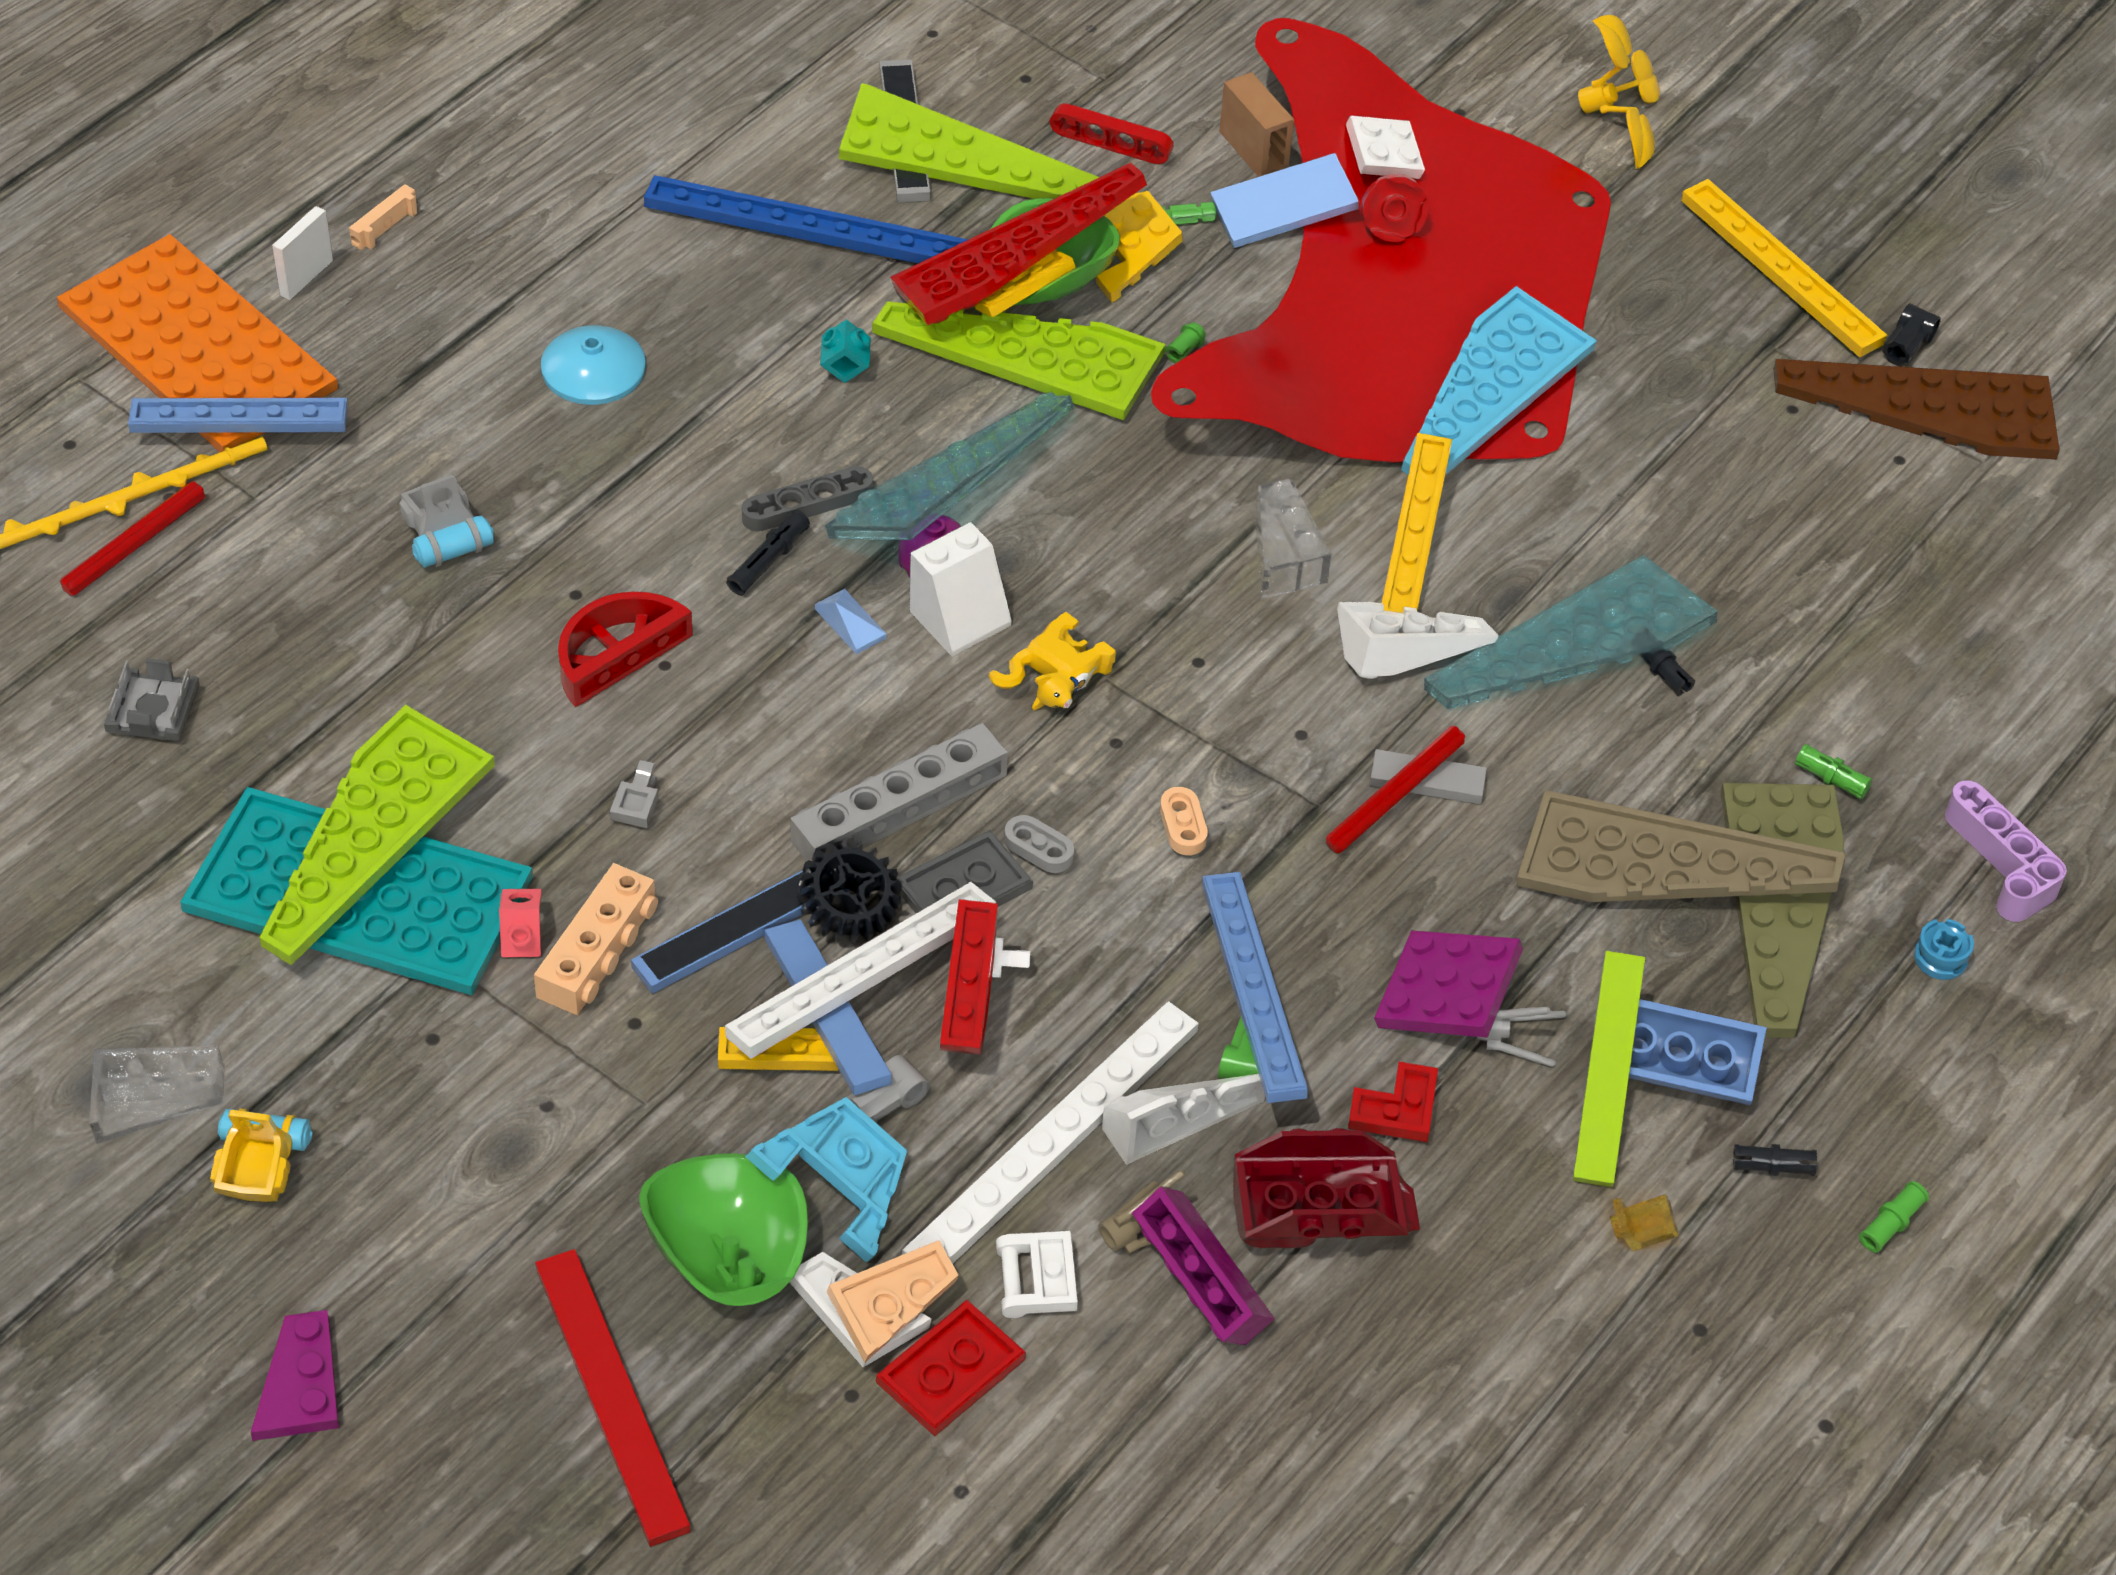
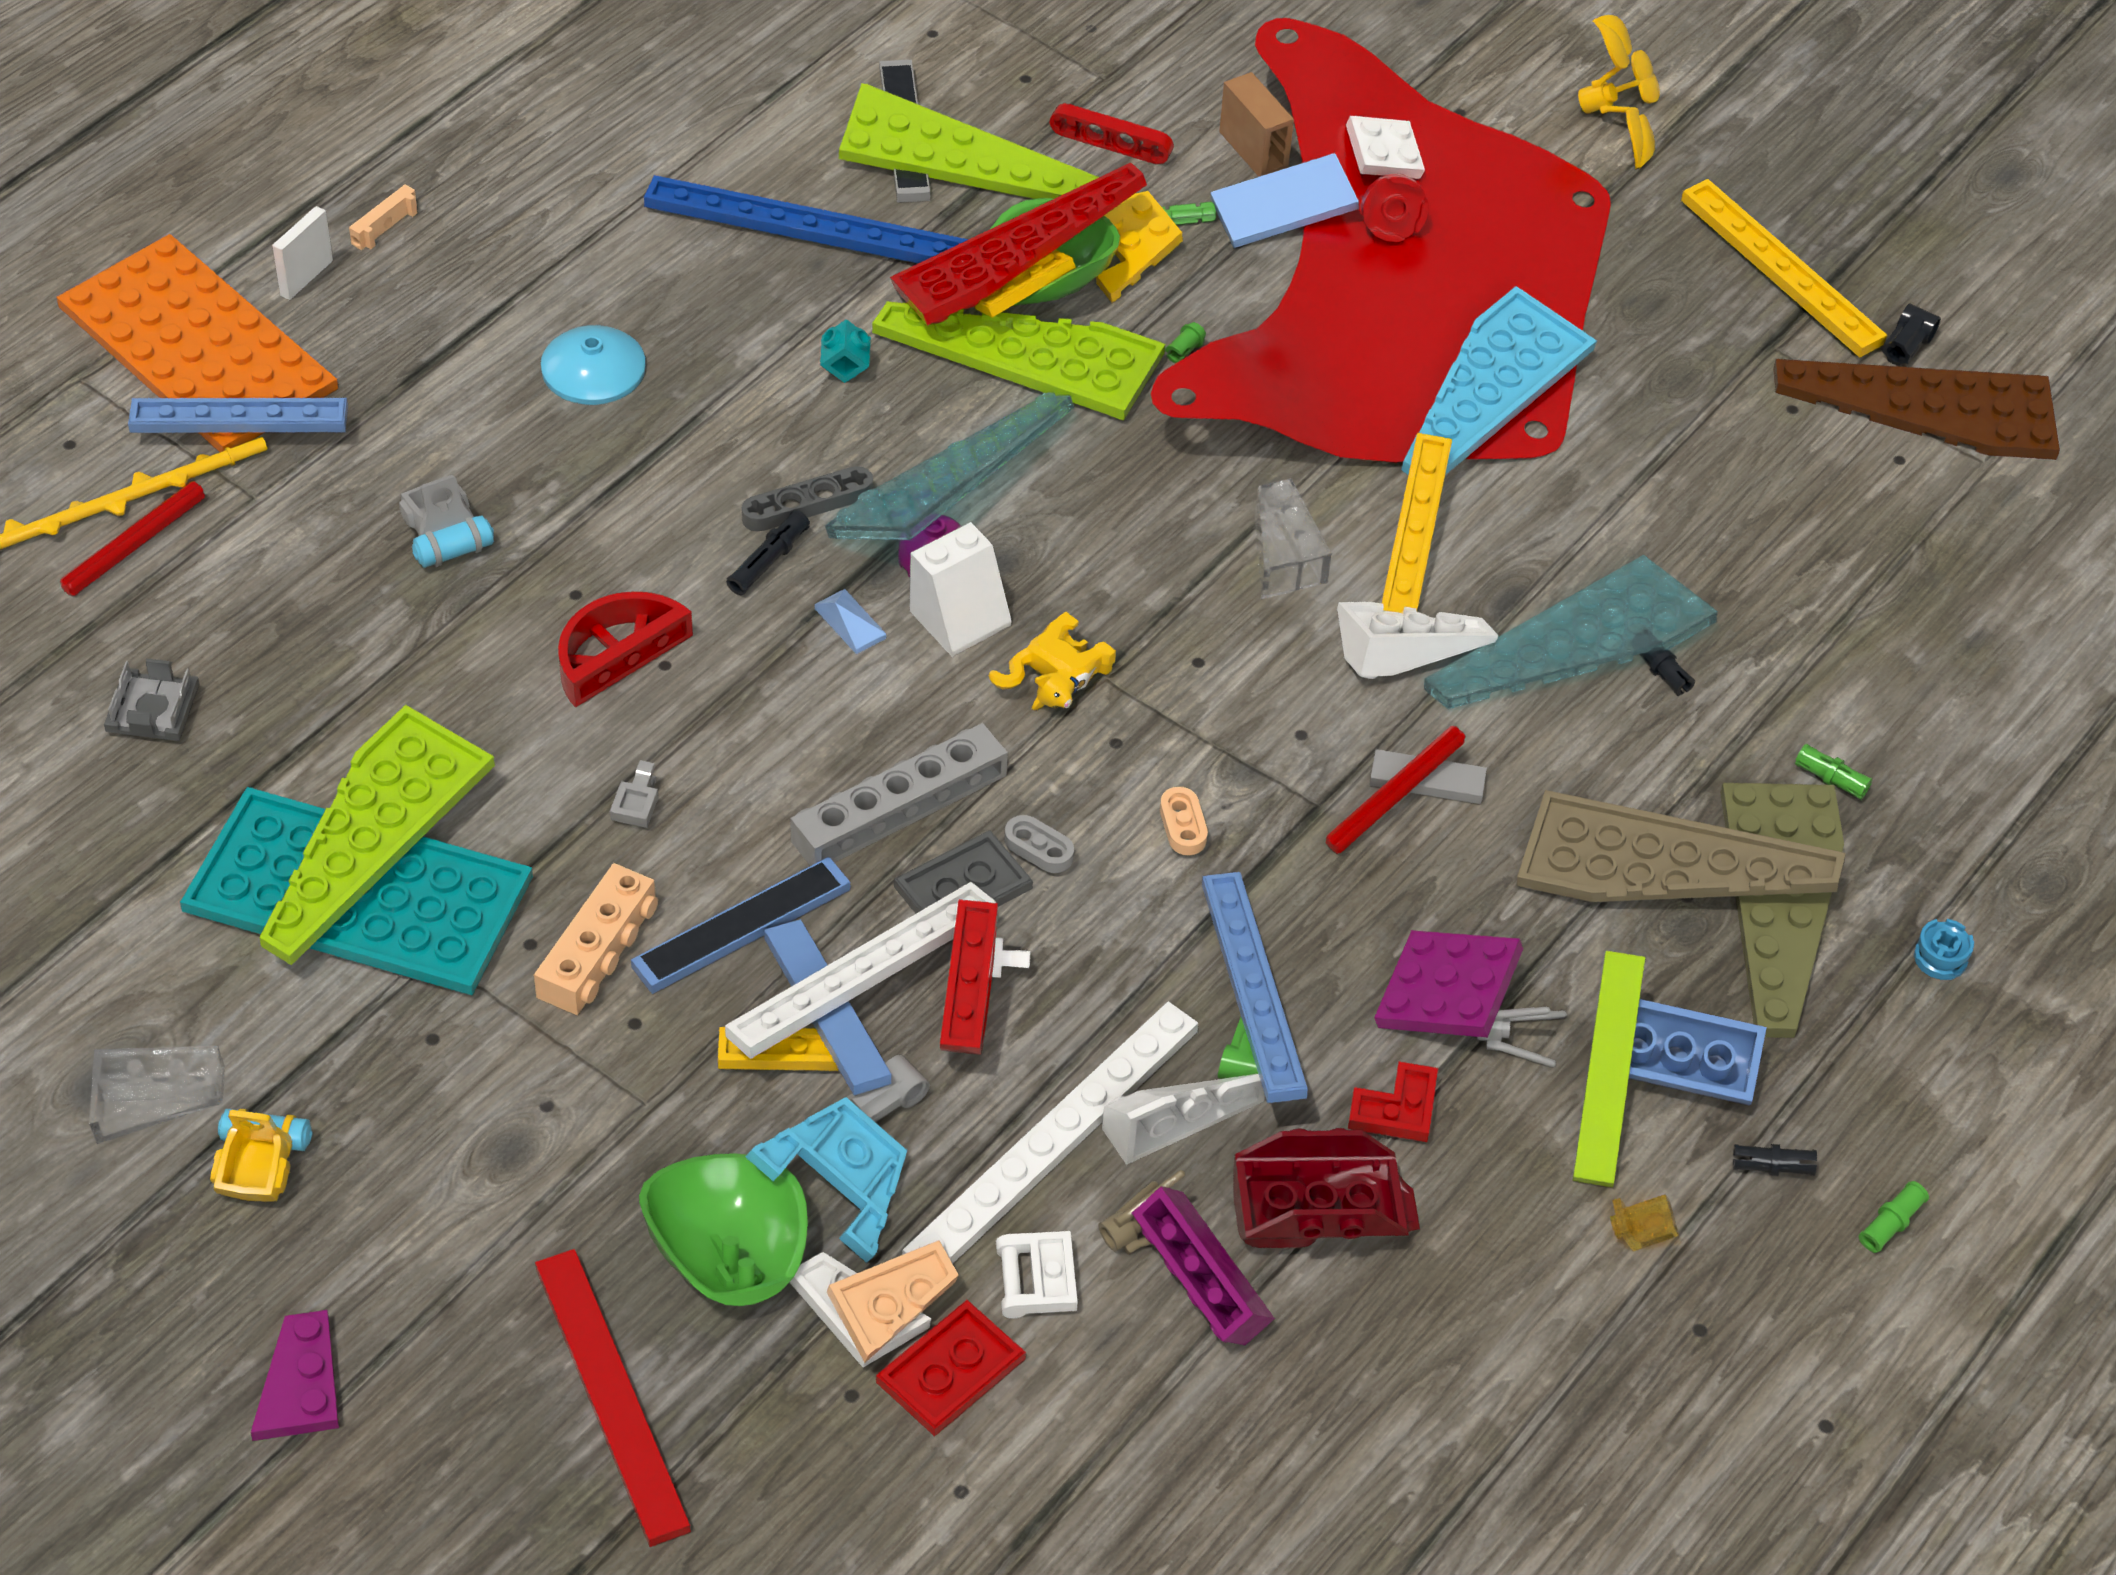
(520, 923): coral bracket -> none
(871, 877): black gear -> none
(2029, 865): lavender beam -> none

